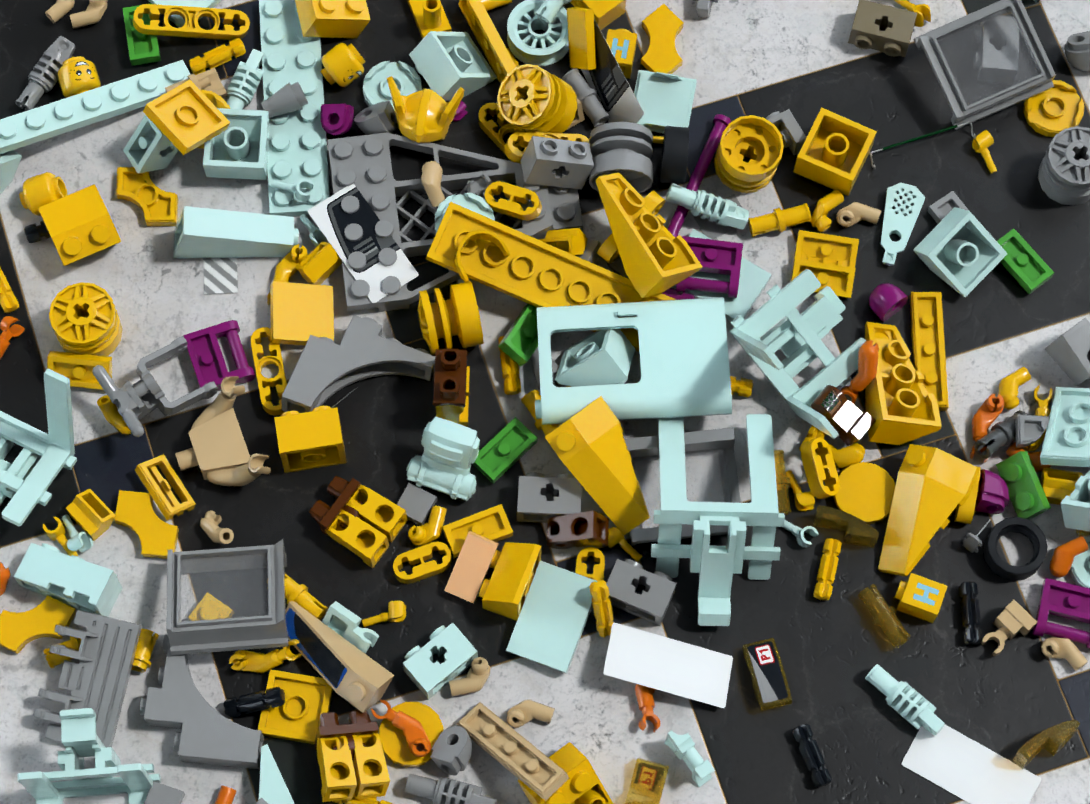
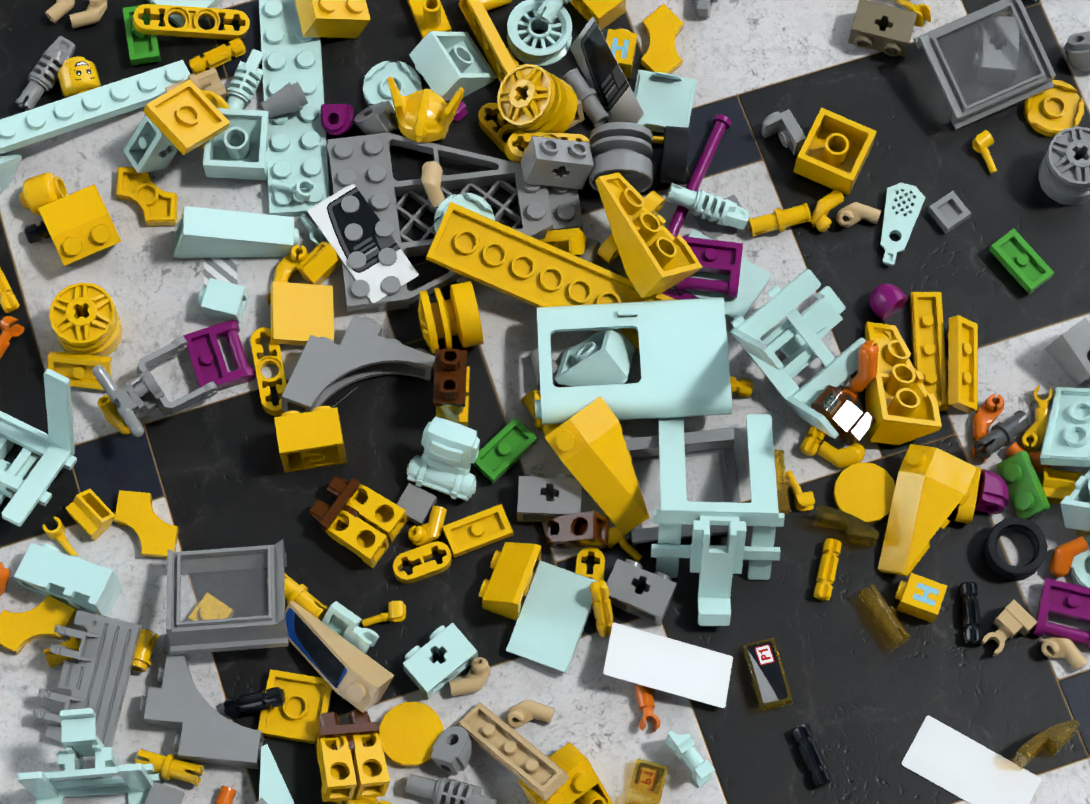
(77, 540): light aqua hand -> none
(160, 488): yellow tile -> none
(171, 767): none -> yellow pin
(211, 528): tan arm -> none
(220, 443): tan torso -> none
(223, 300): none -> light aqua brick
(261, 662): yellow arm -> none
(342, 64): yellow head -> none
(411, 727): orange arm -> none
(471, 567): light nougat tile -> none
(476, 235): yellow helmet -> none
(478, 186): light grey piece -> none
(510, 373): yellow axle -> none
(515, 194): yellow beam -> none
(522, 336): bright green plate -> none
(581, 38): yellow tile -> none
(749, 138): yellow wheel -> none
(799, 533): light aqua hand -> none
(820, 468): yellow beam -> none
(829, 259): yellow slope -> none
(906, 700): light aqua hinge -> none
(920, 137): dark green piece -> none
(960, 251): light aqua slope -> none
(963, 364): none -> yellow plate
(973, 541): light grey piece -> none
(1009, 387): yellow arm -> none
(1029, 429): light grey tile -> none

